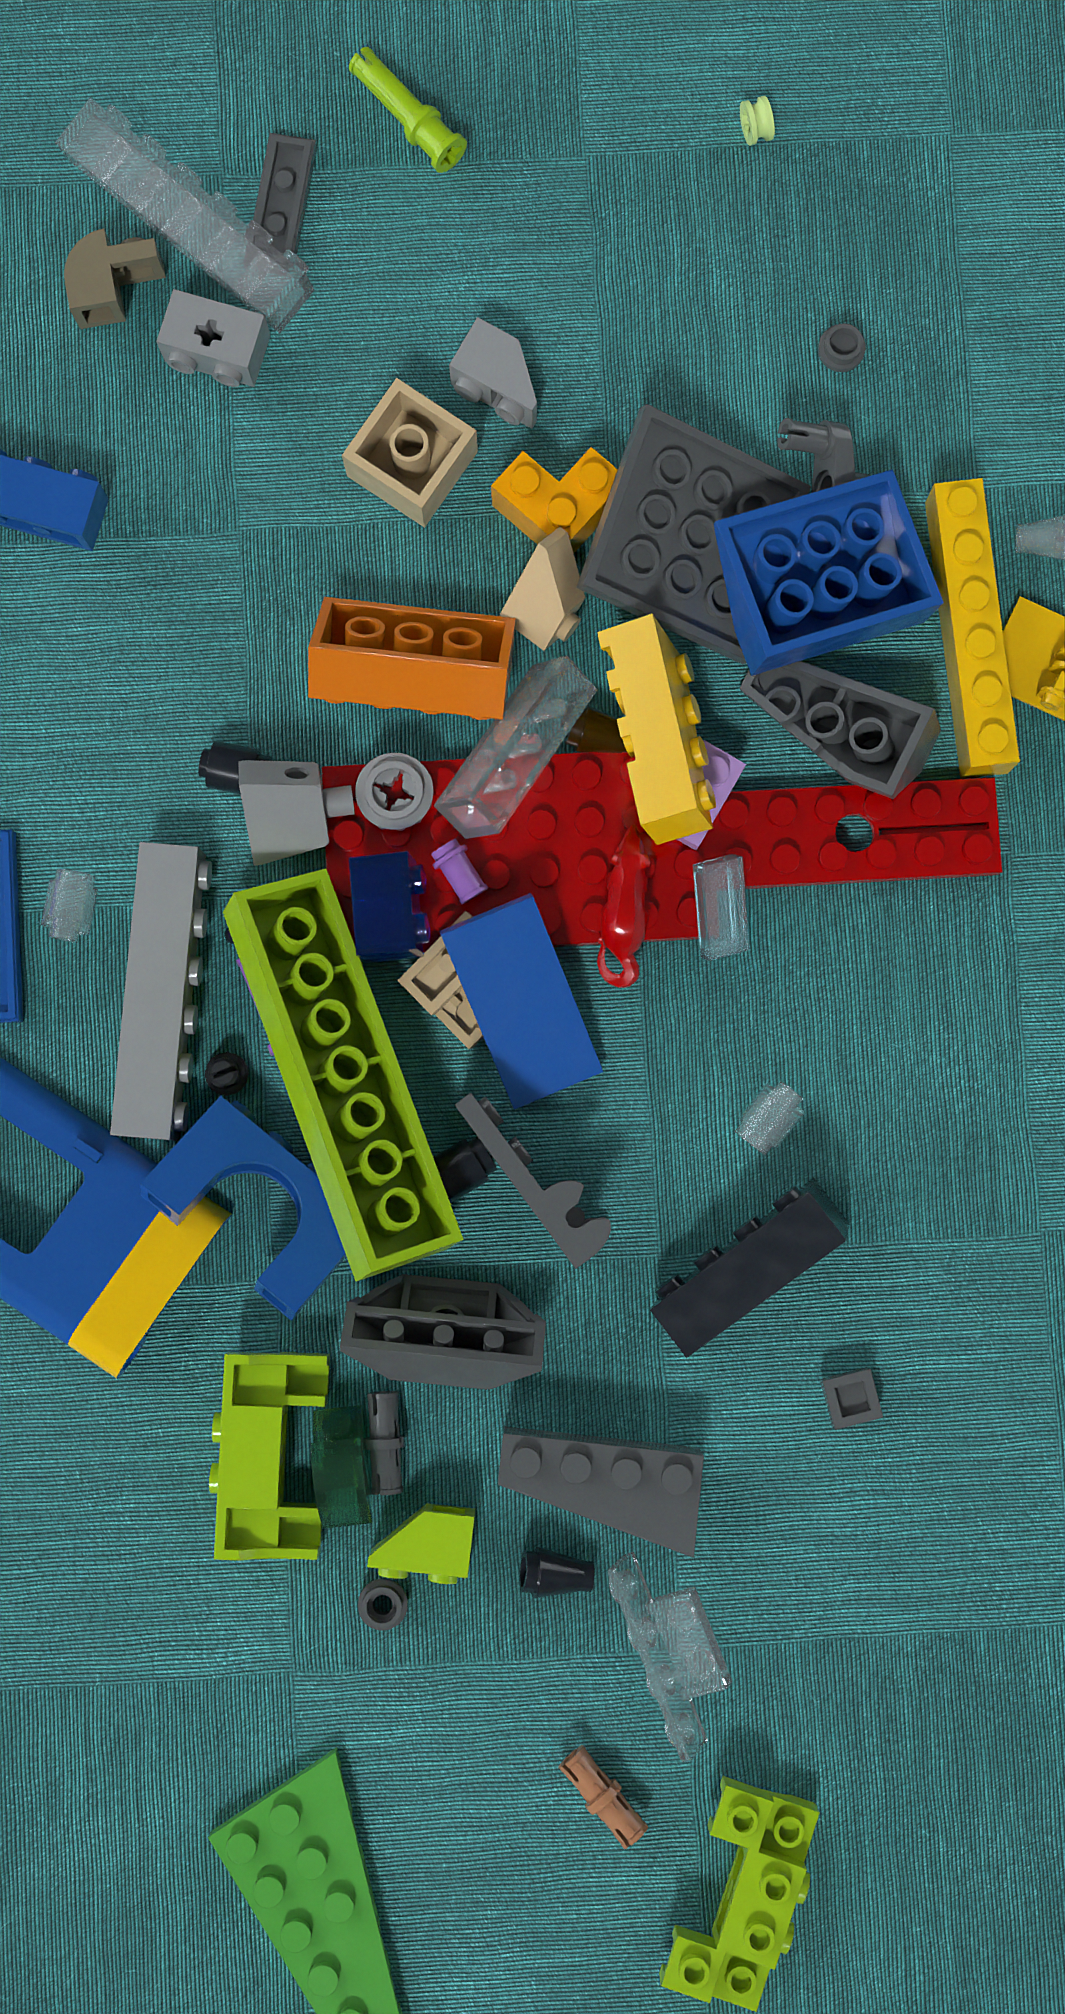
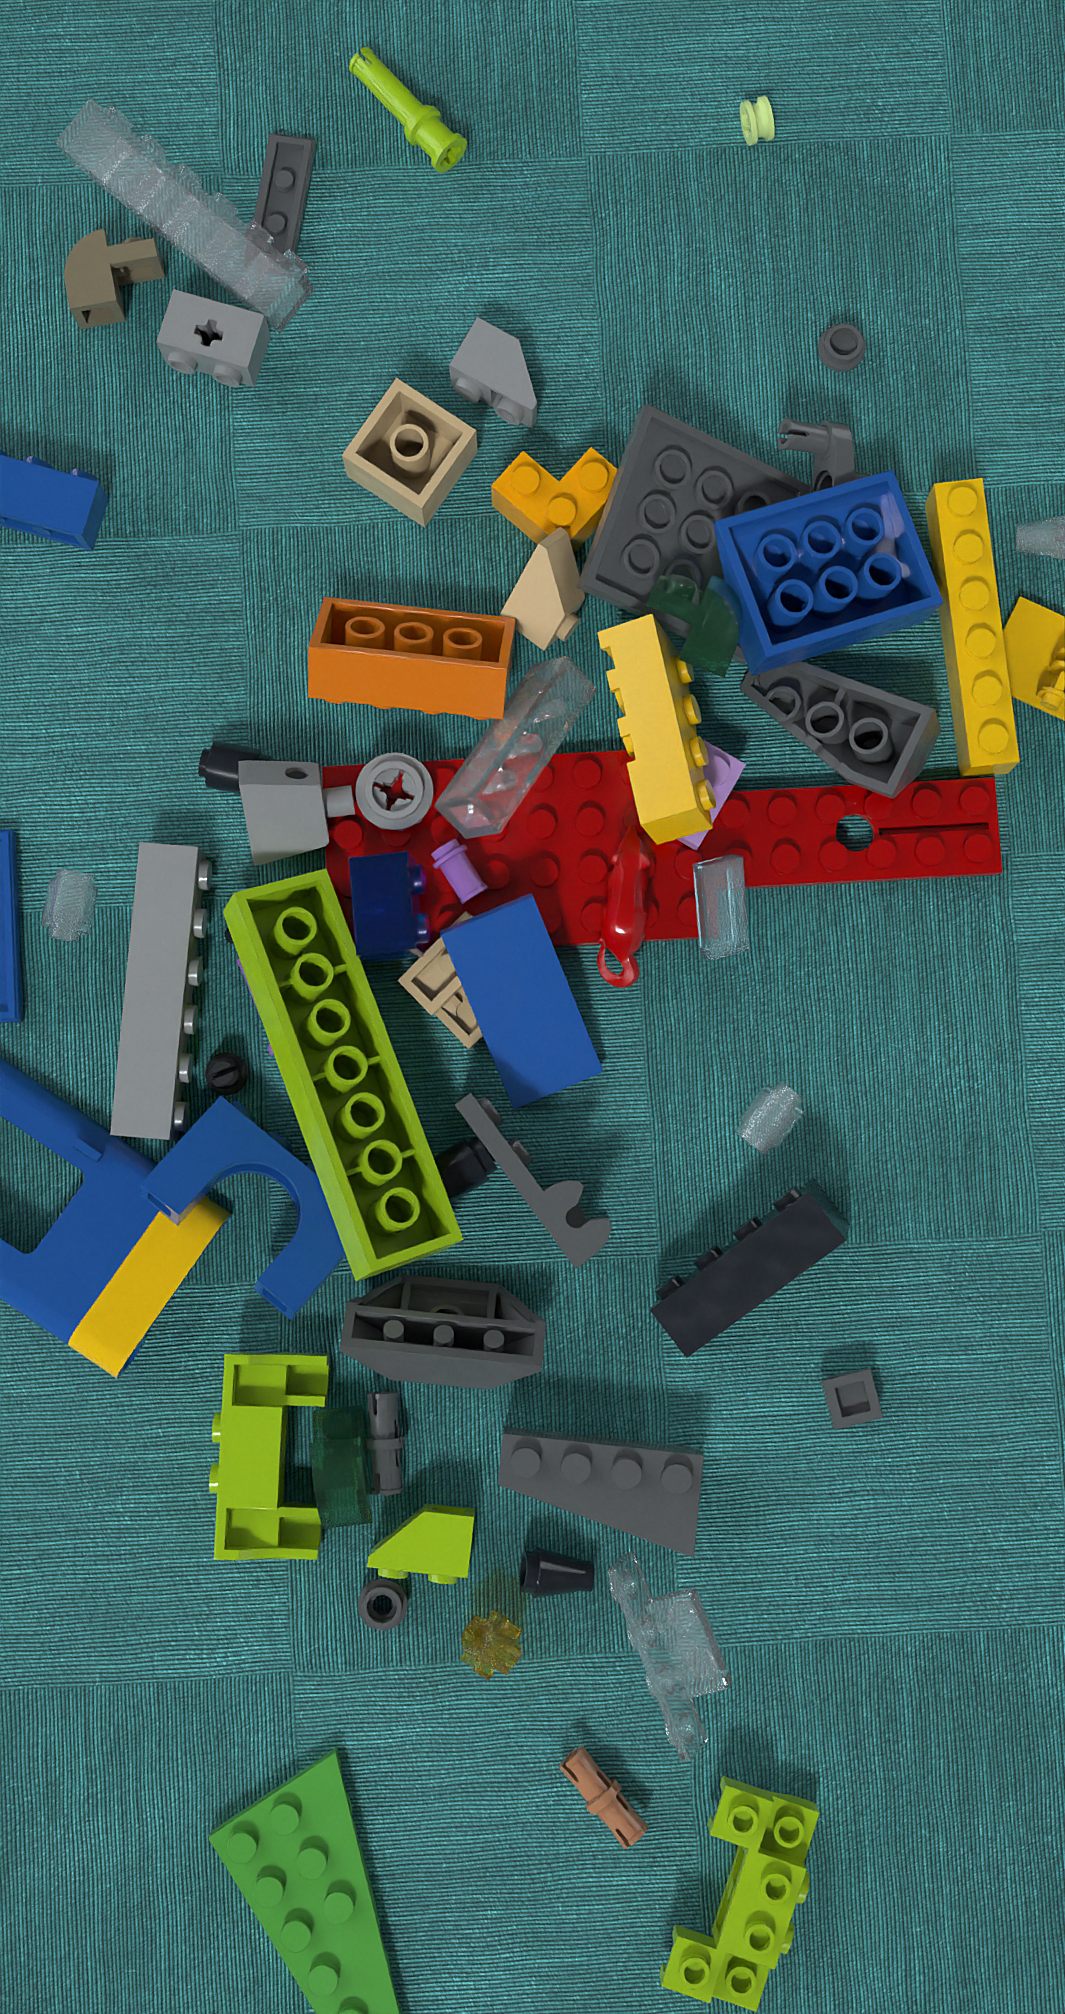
(491, 1644): none -> clear yellow gear
(595, 733): dark brown cone -> none
(714, 619): none -> clear green brick

